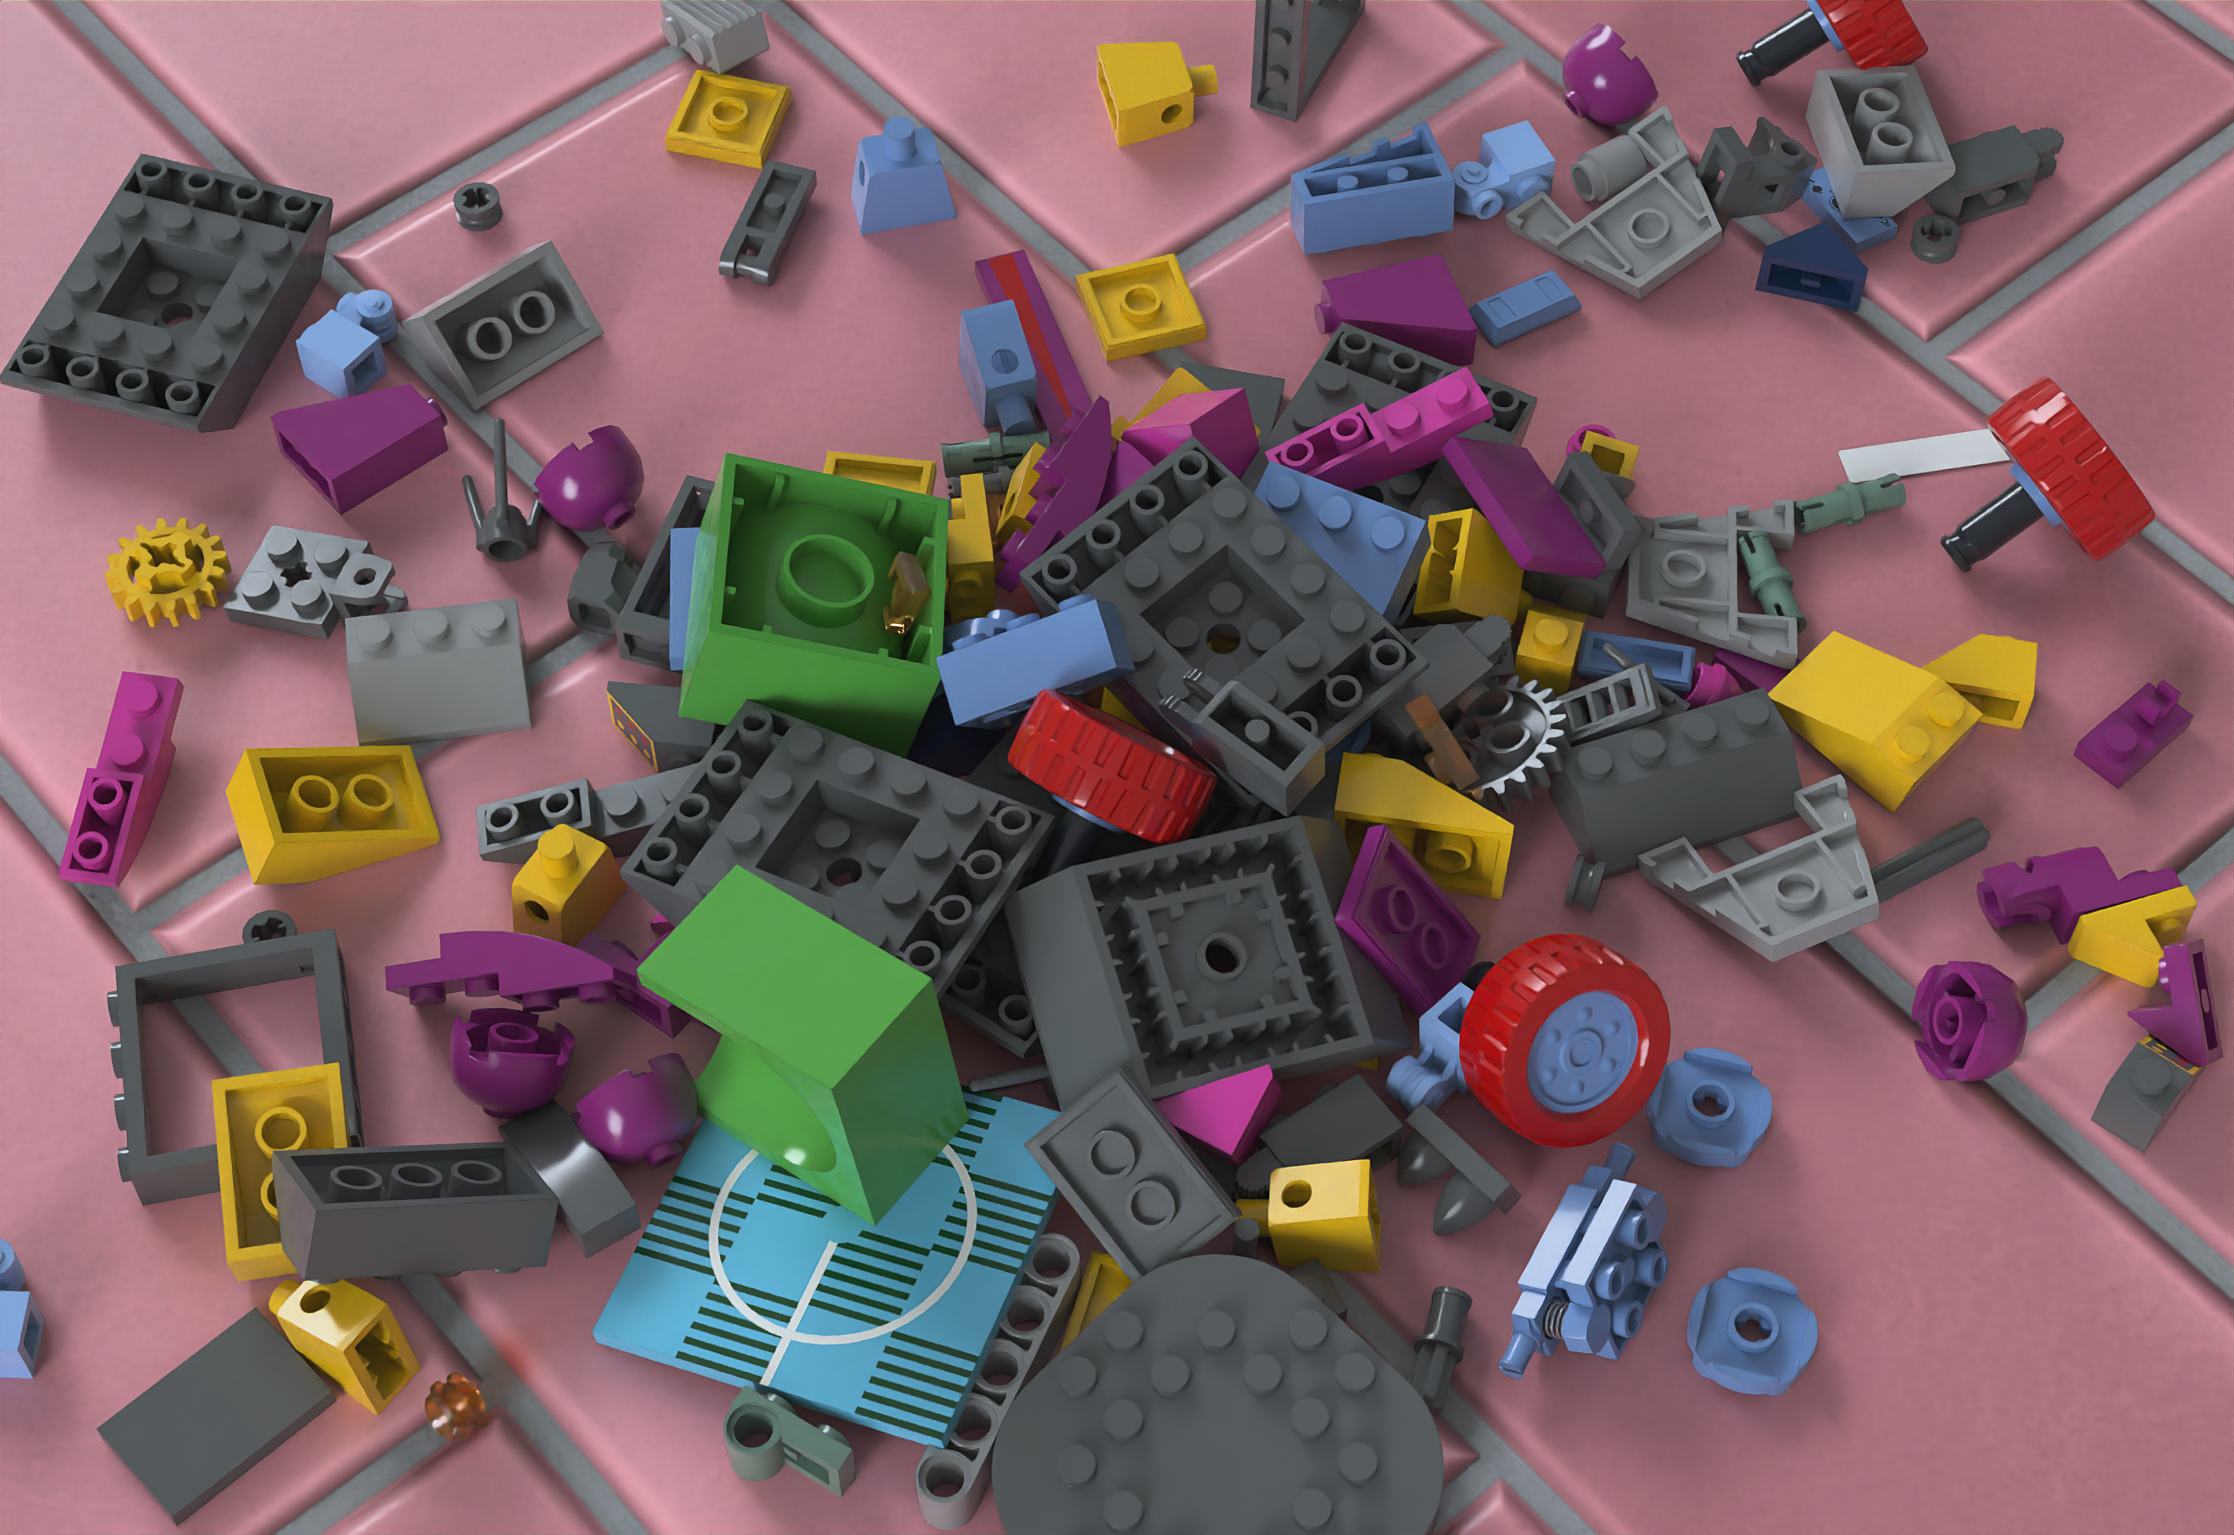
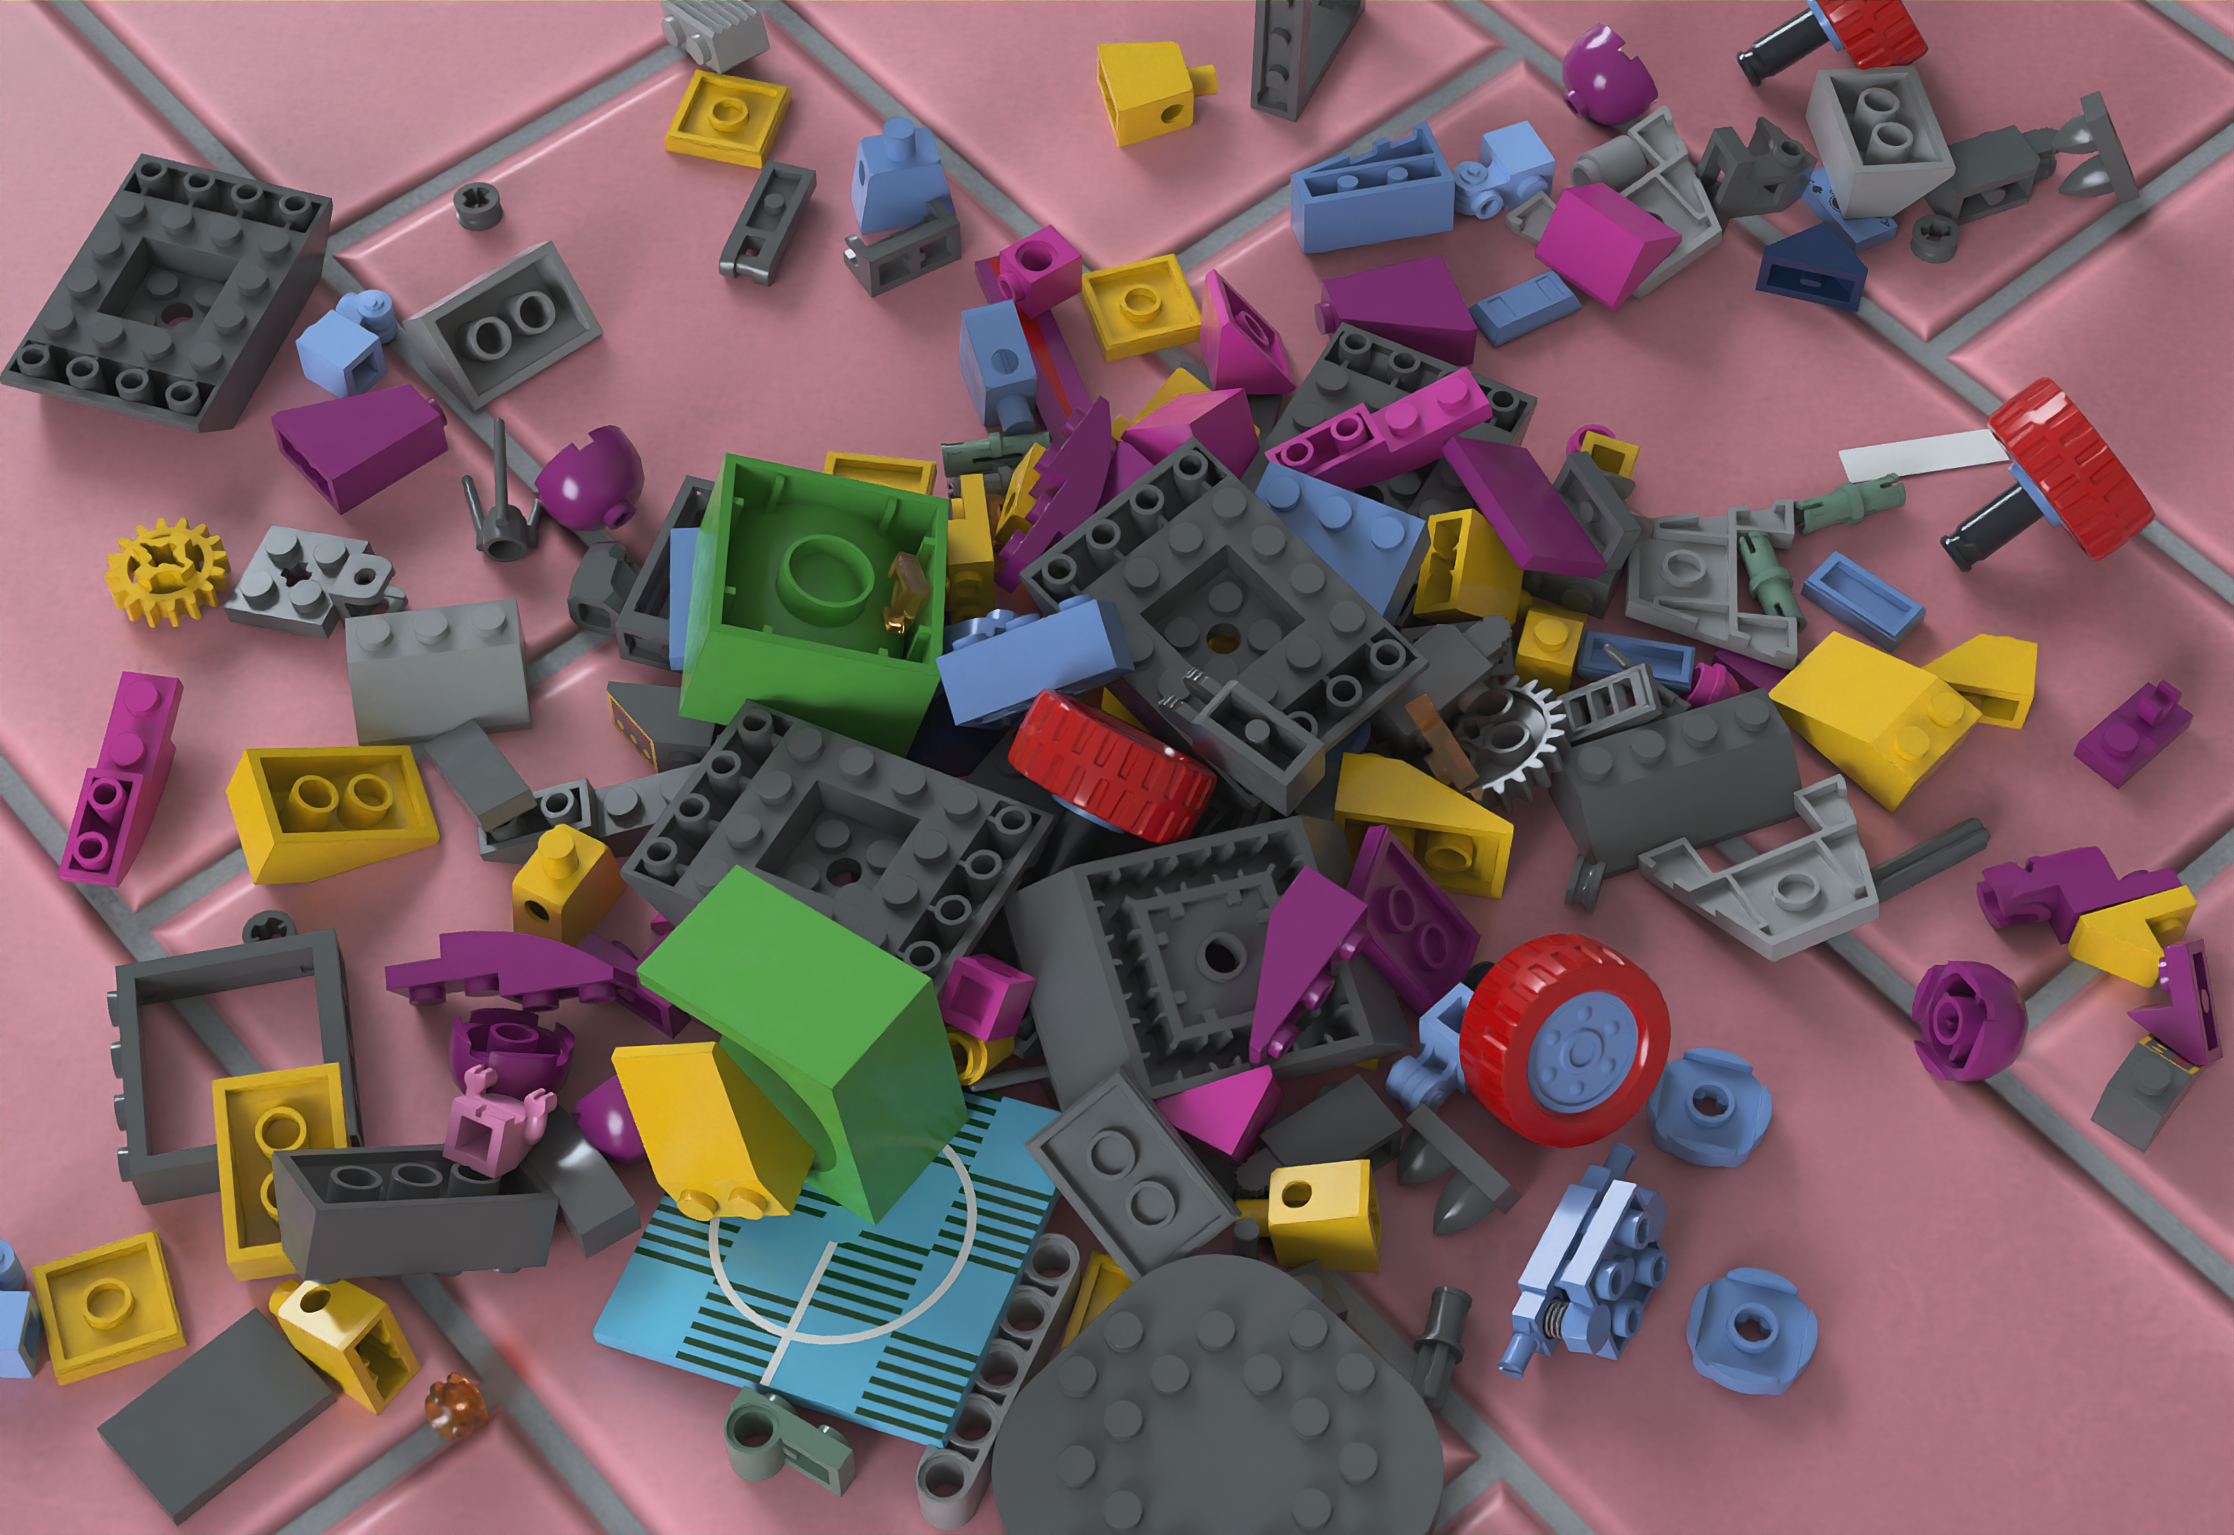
(108, 1307): none -> yellow tile
(480, 775): none -> dark grey tile
(494, 1129): none -> bright pink piece
(712, 1132): none -> yellow slope
(906, 252): none -> dark grey hinge
(974, 1056): none -> yellow cone
(986, 997): none -> dark pink brick
(1040, 271): none -> dark pink brick
(1240, 343): none -> dark pink slope
(1304, 944): none -> magenta slope
(1604, 243): none -> dark pink slope
(1863, 601): none -> medium blue tile
(2103, 172): none -> dark grey tile

